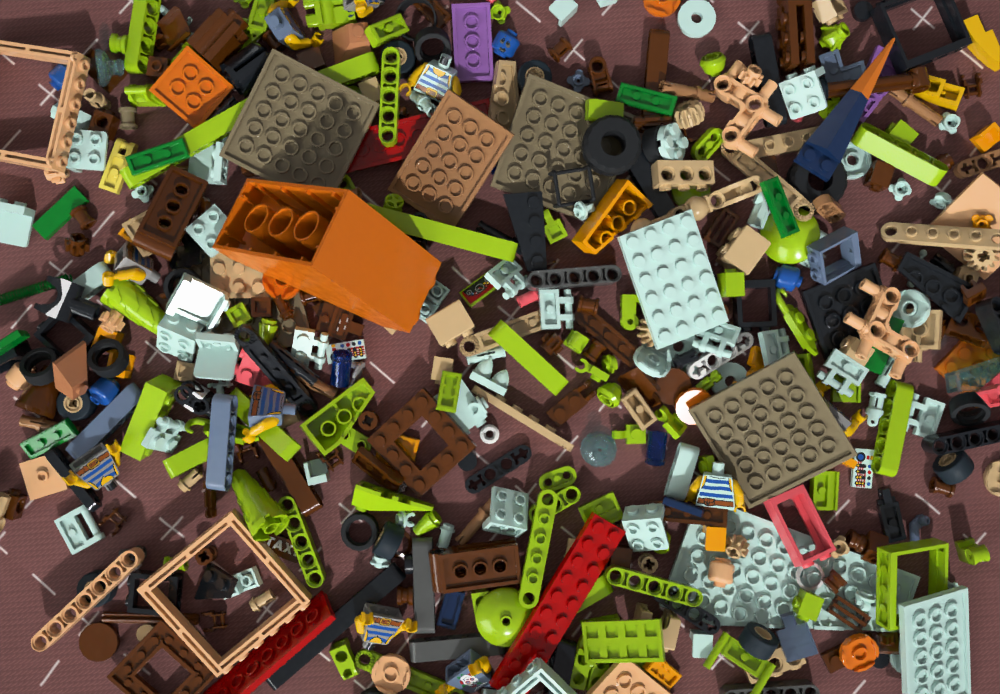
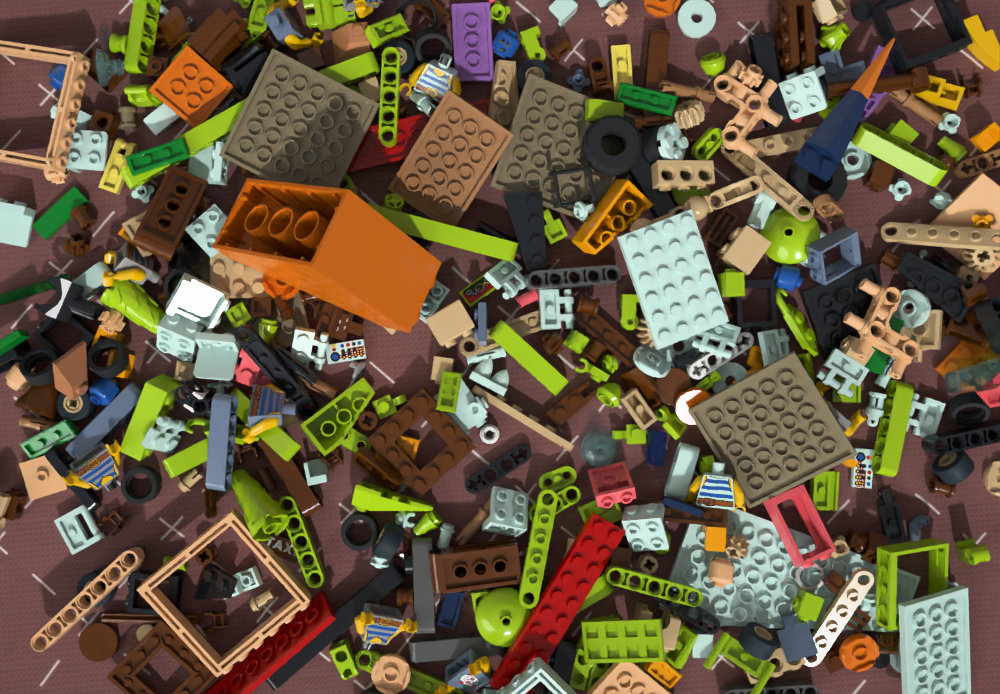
(97, 99): tan pin -> none
(126, 484): none -> black tyre
(161, 119): none -> light aqua slope
(341, 368): clear blue piece -> none
(387, 406): none -> lime plate
(469, 462): black tile -> none
(481, 319): none -> sand blue plate
(530, 43): none -> lime leg
(612, 484): none -> coral plate
(616, 14): none -> light nougat gear
(621, 66): none -> light yellow plate
(684, 645): none -> lime slope
(779, 207): green tile -> none
(840, 613): none -> plate
(953, 148): none -> lime cone

